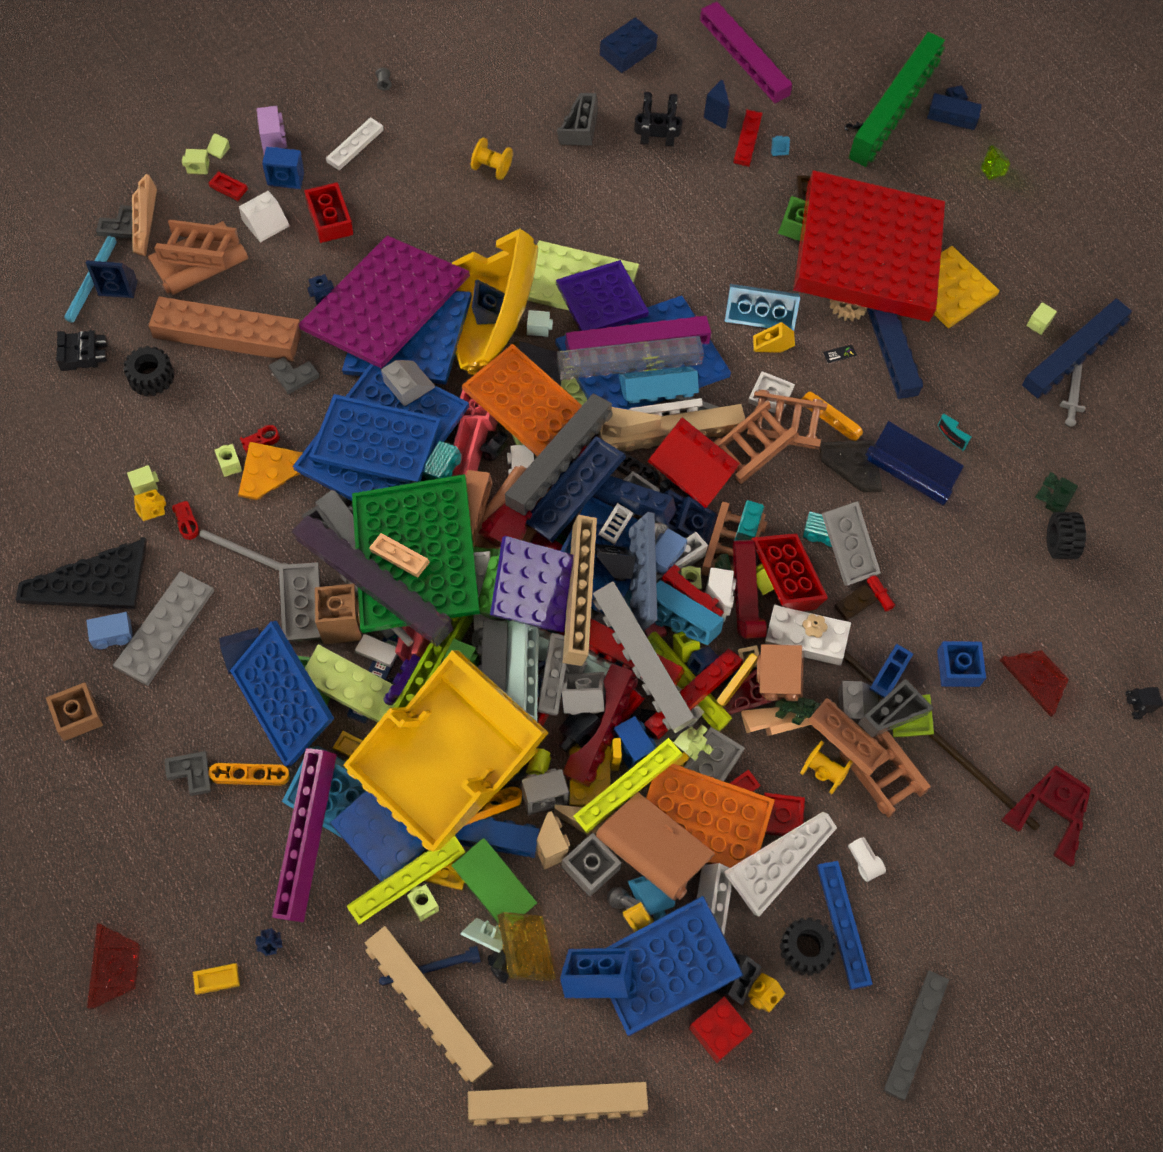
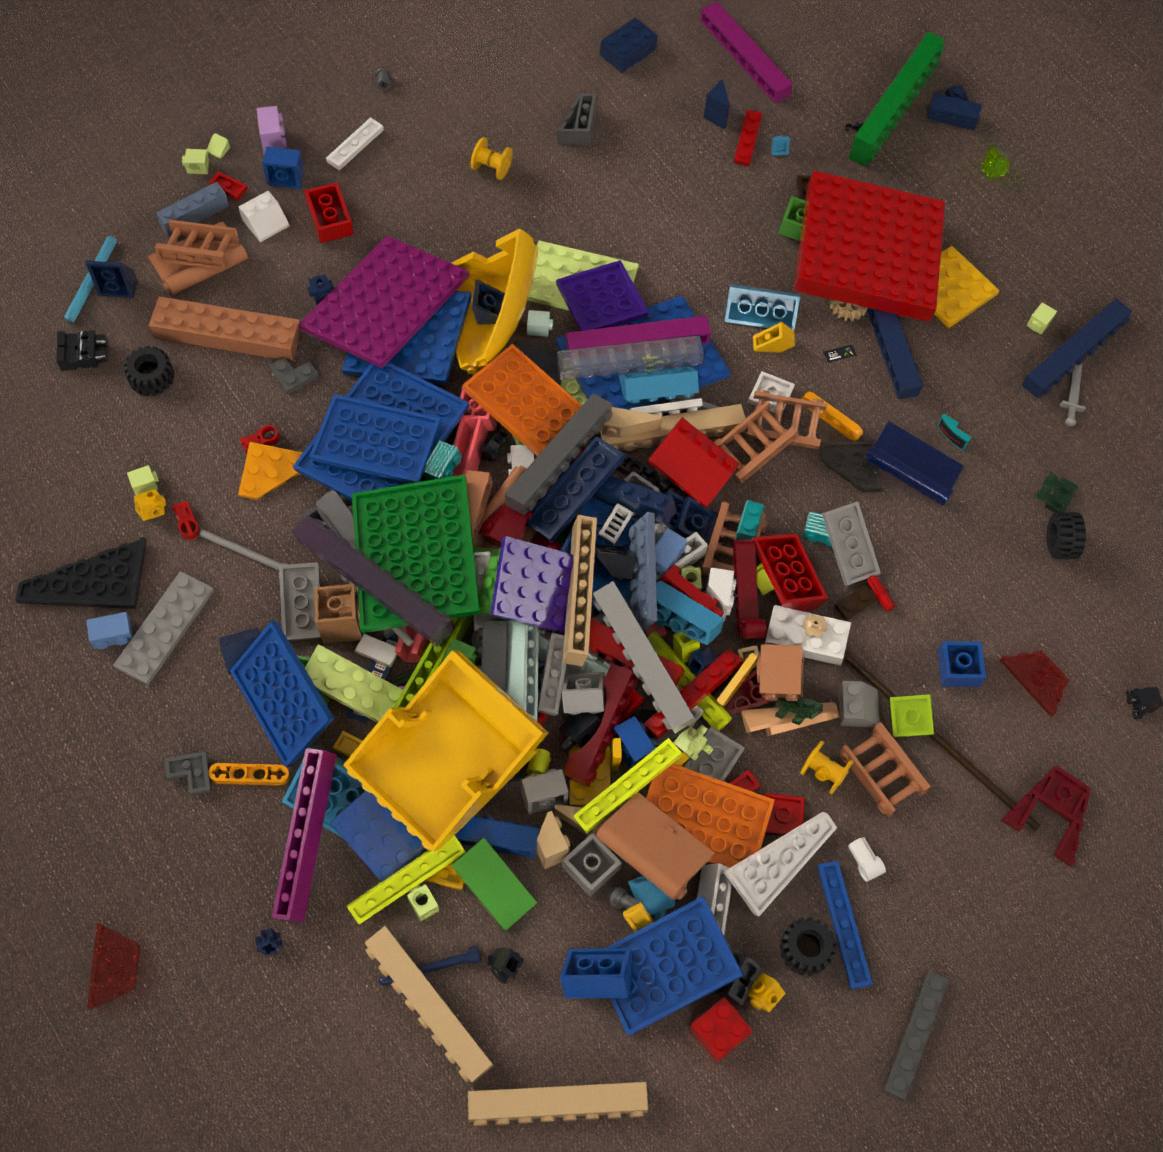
(74, 711): medium nougat brick -> none
(117, 227): dark grey plate -> none
(142, 213): light nougat wedge -> none
(194, 207): none -> sand blue brick
(216, 978): yellow tile -> none
(228, 466): yellowish green brick -> none
(399, 555): light nougat plate -> none
(401, 679): dark purple plate -> none
(406, 380): light grey slope -> none
(484, 934): light aqua piece -> none
(508, 799): light orange beam -> none
(526, 947): clear yellow plate -> none
(658, 124): black piece -> none
(723, 562): clear green plate -> none
(847, 736): nougat plate -> none
(891, 671): blue slope -> none
(896, 709): dark grey wedge -> none

